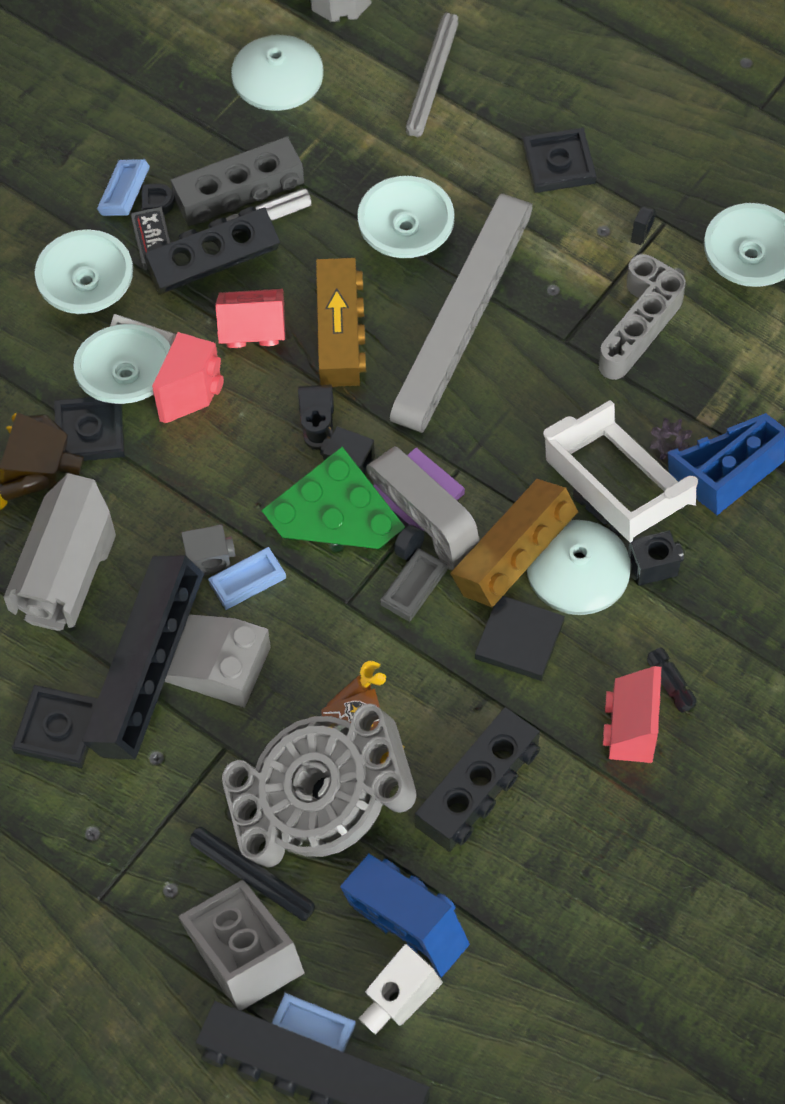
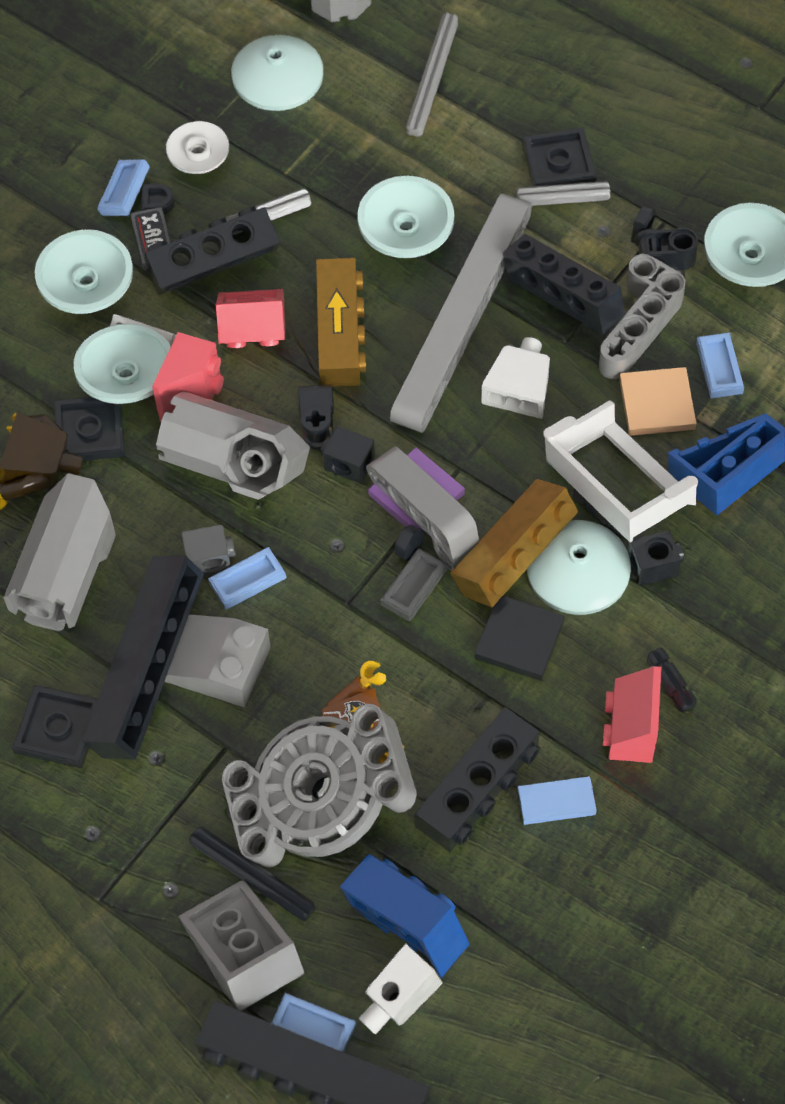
(193, 139): none -> white dish
(231, 445): none -> light grey brick
(237, 181): dark grey brick -> none
(335, 507): green plate -> none
(518, 379): none -> white torso
(556, 800): none -> light blue tile
(564, 283): none -> black brick
(565, 193): none -> light grey axle
(657, 401): none -> light nougat tile
(665, 432): clear purple gear -> none
(670, 246): none -> black piece
(720, 365): none -> light blue tile

